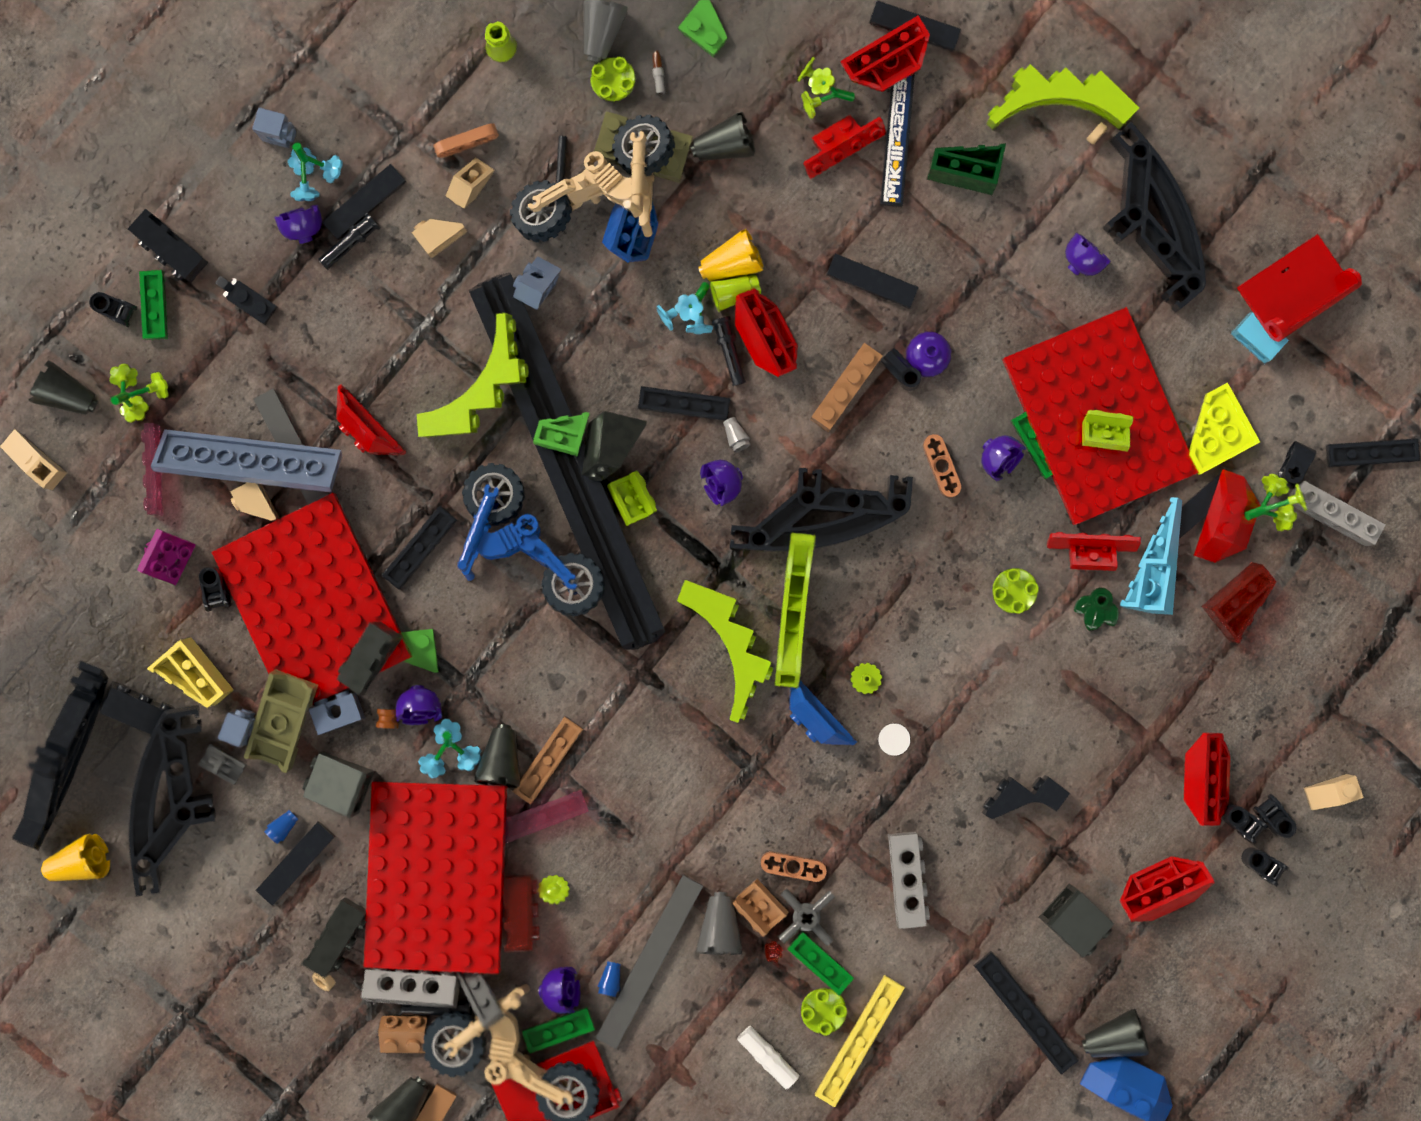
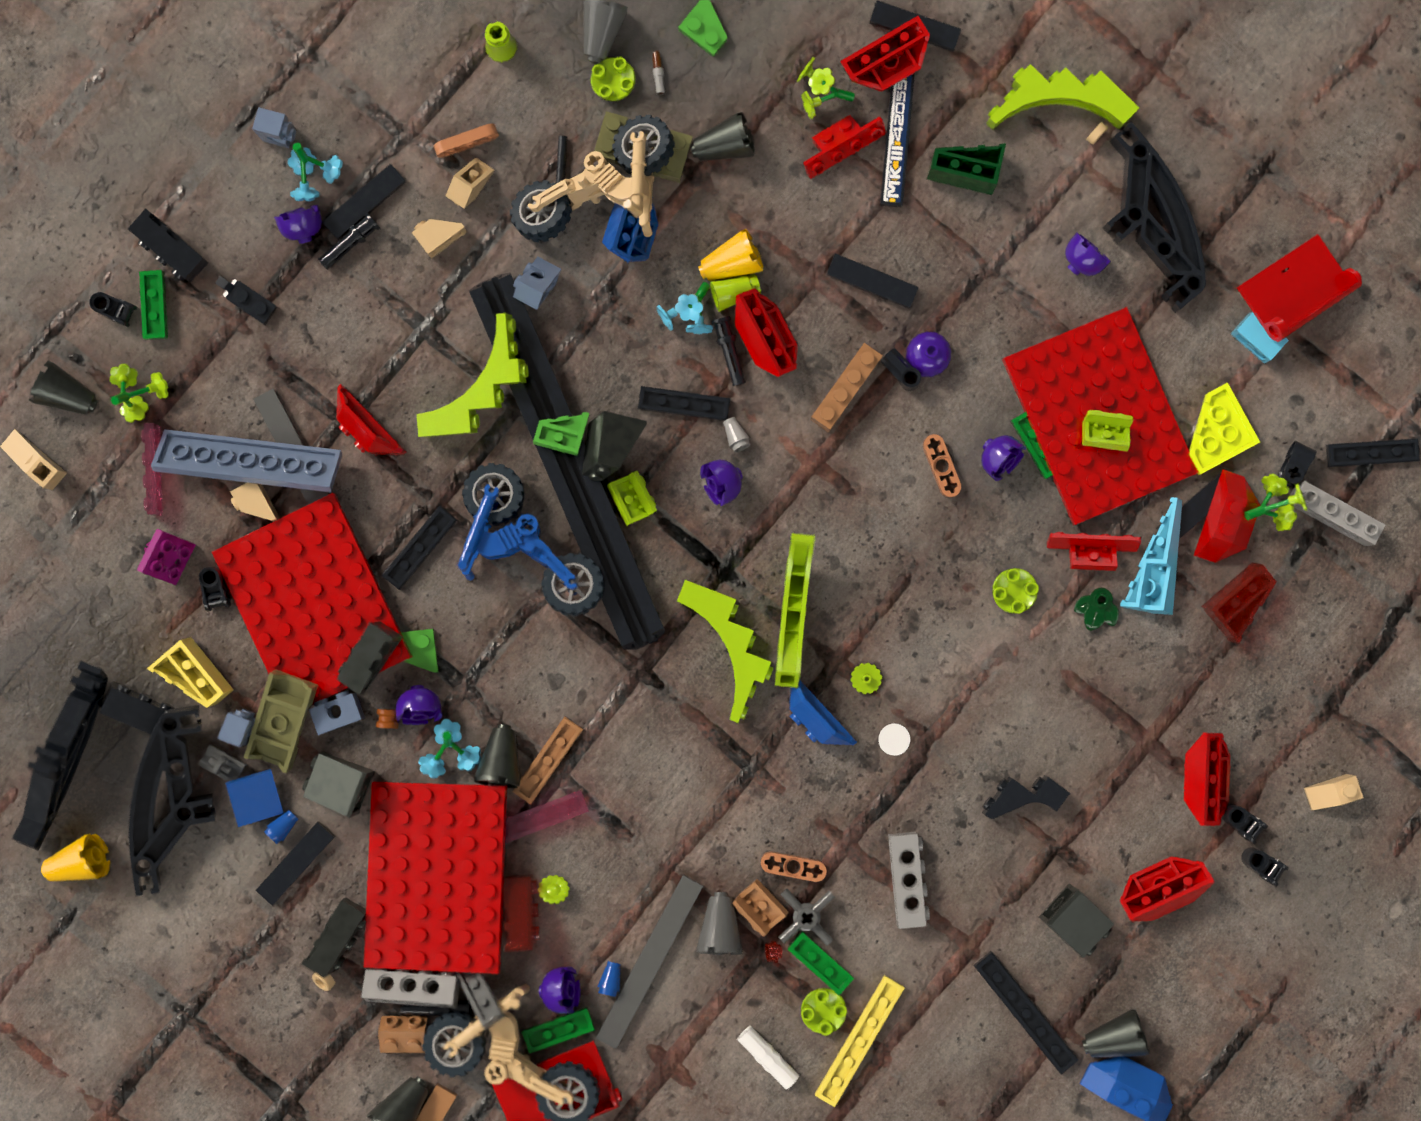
(254, 797): none -> blue tile
(868, 516): black piece -> none
(1272, 814): black piece -> none

